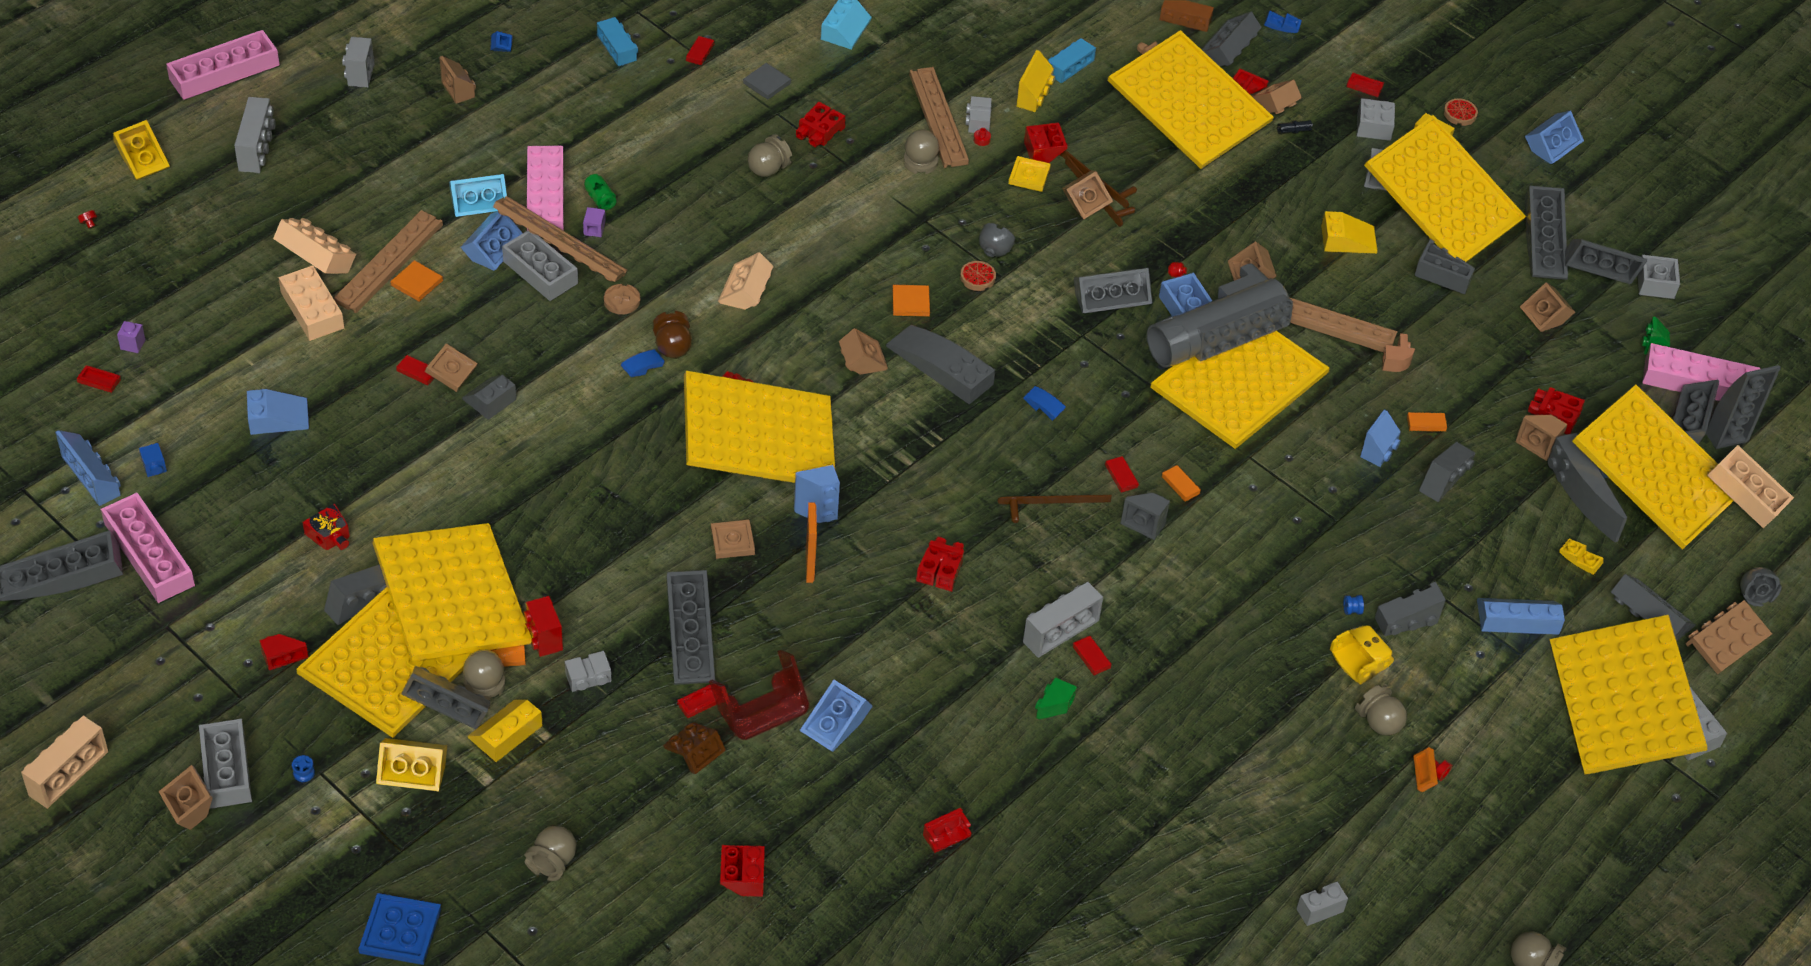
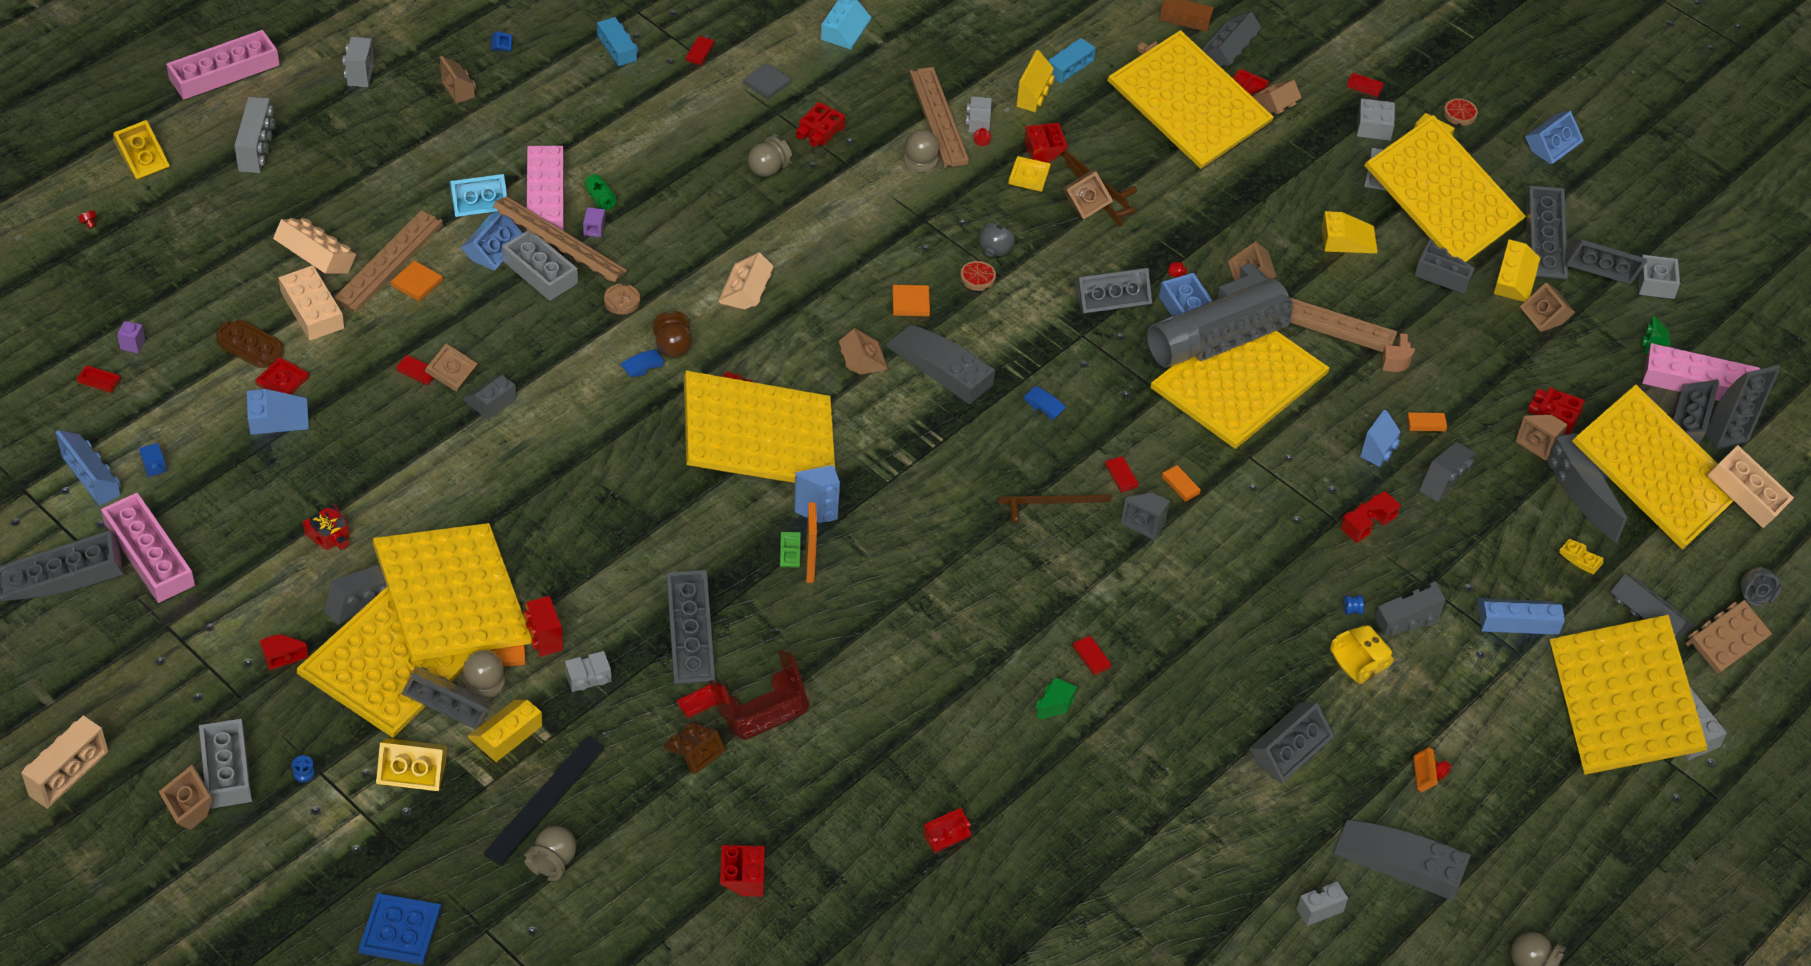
(249, 343): none -> reddish brown tile
(282, 377): none -> red tile
(544, 801): none -> black tile
(732, 539): medium nougat plate -> none
(790, 549): none -> bright green slope
(836, 716): medium blue slope -> none
(941, 561): red hips -> none
(1062, 619): light grey brick -> none
(1286, 24): blue slope -> none
(1292, 741): none -> dark grey slope
(1294, 127): black pin -> none
(1380, 507): none -> red arch
(1383, 713): dark tan tile -> none
(1404, 856): none -> dark grey slope
(1517, 271): none -> yellow slope

